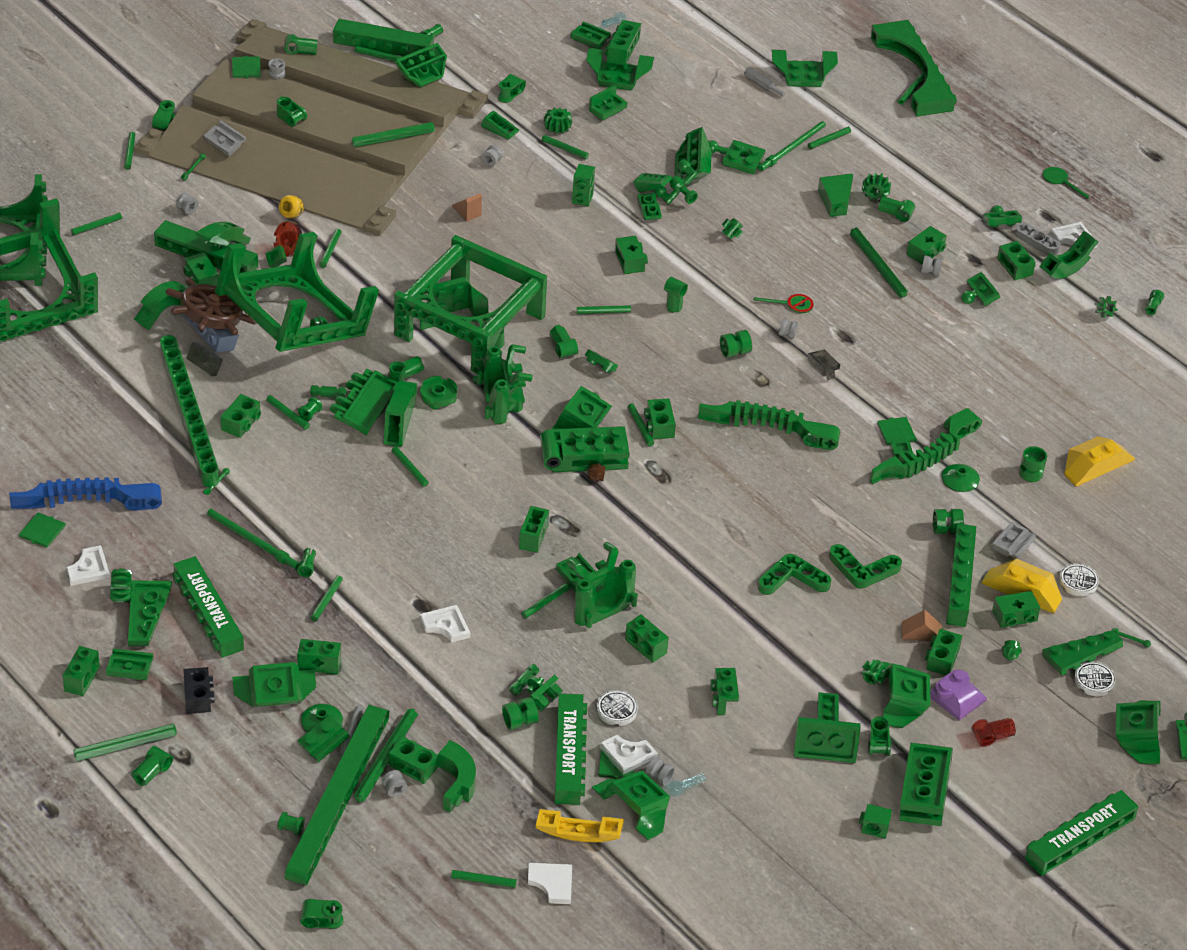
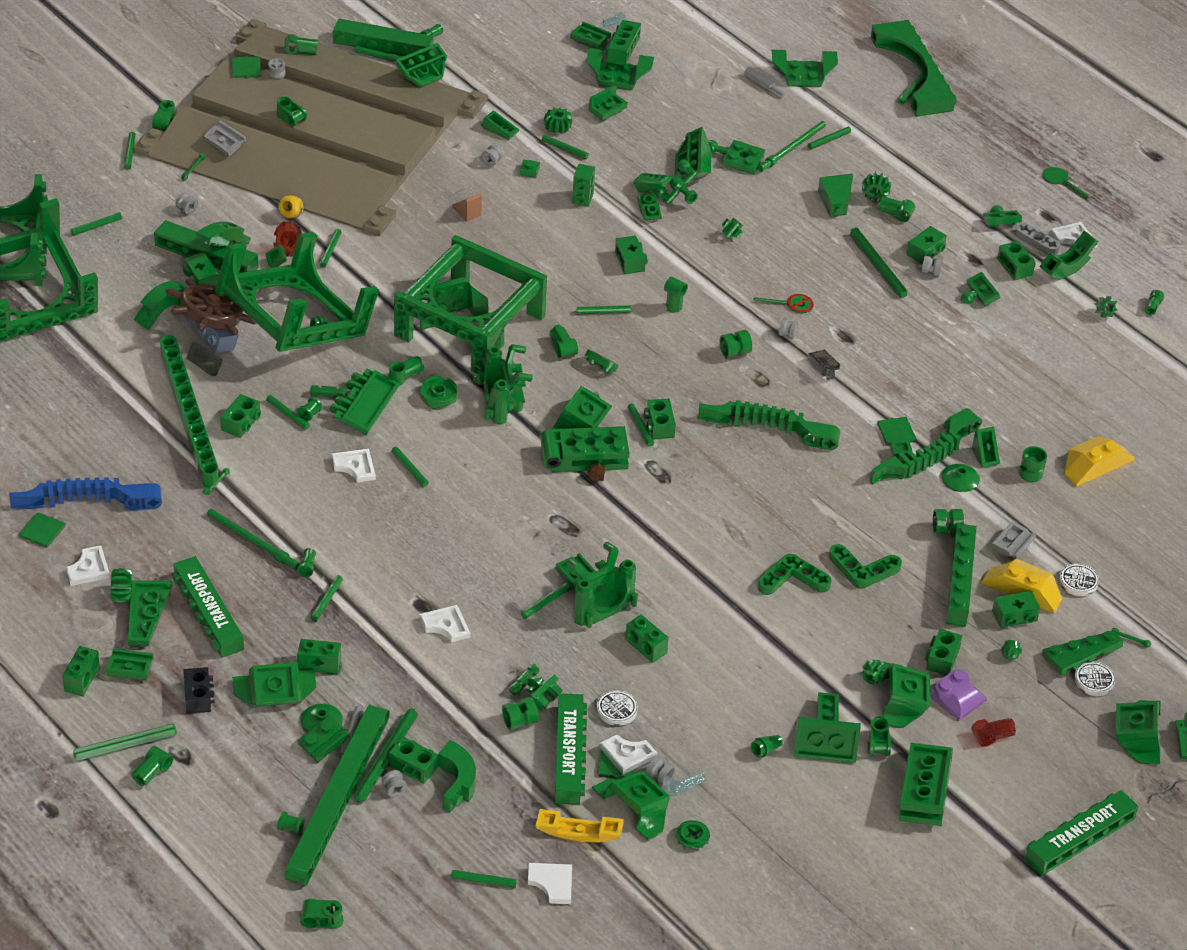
(356, 463): none -> white tile
(393, 134): green axle -> none
(399, 413): green slope -> none
(510, 88): green piece -> none
(529, 168): none -> green plate
(534, 529): green brick -> none
(694, 828): none -> green gear
(724, 688): green bracket -> none
(765, 745): none -> green cone
(875, 821): green brick -> none
(920, 627): nougat slope -> none
(986, 447): none -> green slope

